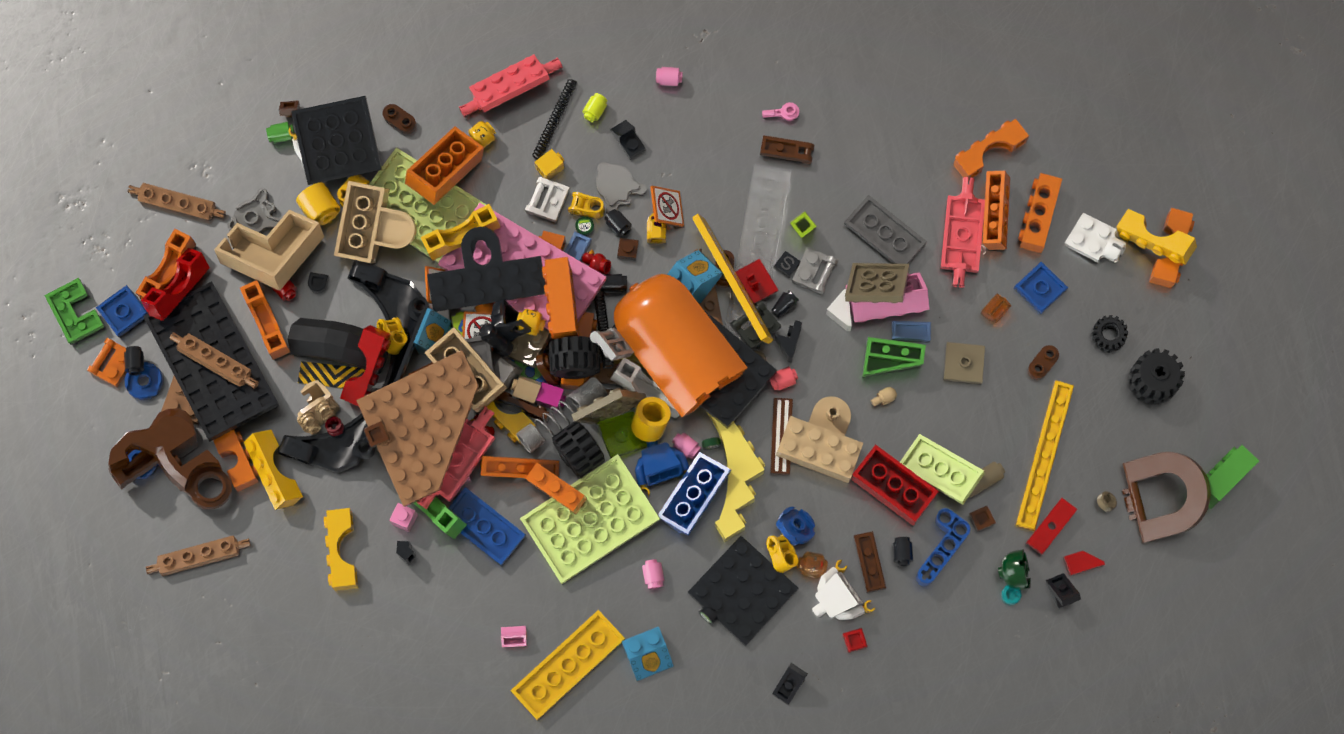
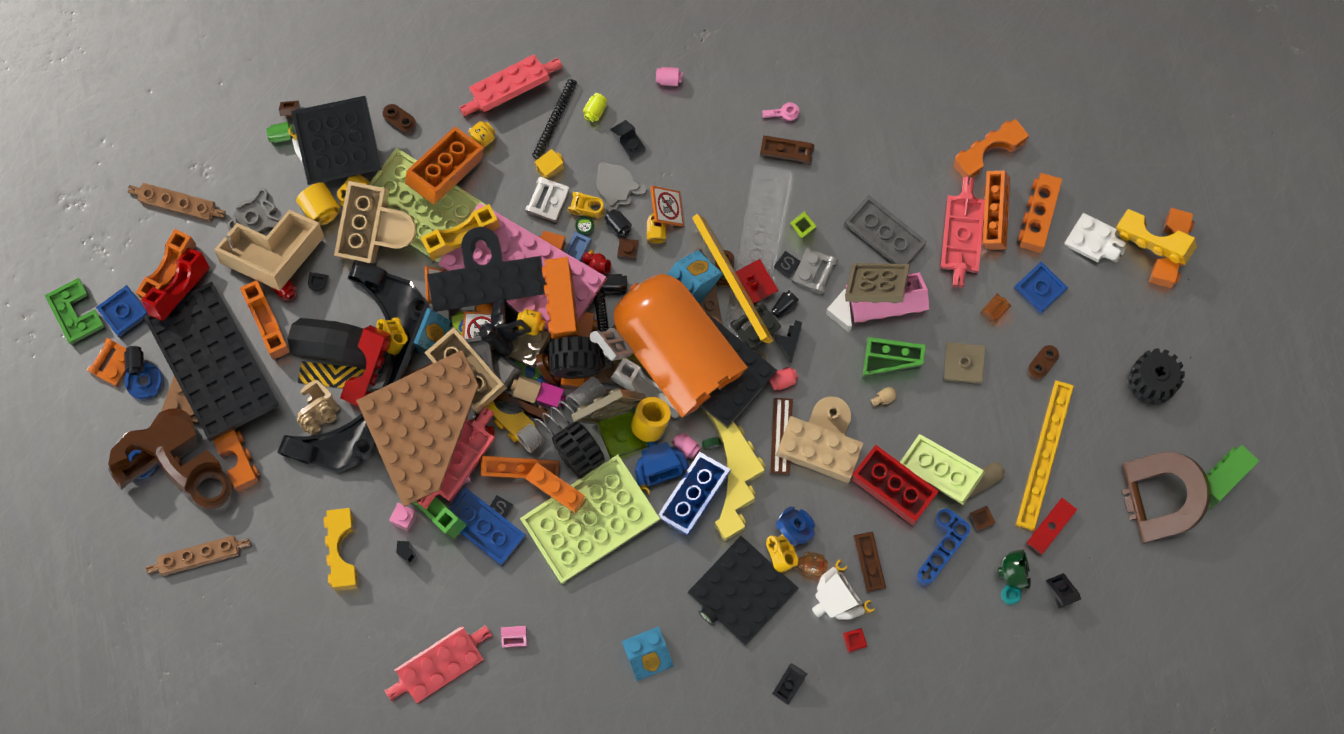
(214, 360): medium nougat plate -> none
(280, 489): yellow arch -> none
(329, 425): dark red bush -> none
(376, 434): reddish brown plate -> none
(439, 664): none -> coral plate
(501, 506): none -> black tile
(567, 665): yellow plate -> none
(653, 574): bright pink brick -> none
(902, 551): black brick -> none
(911, 331): medium blue tile -> none
(1081, 562): red tile -> none
(1107, 501): dark tan tile -> none
(1114, 323): black tyre -> none

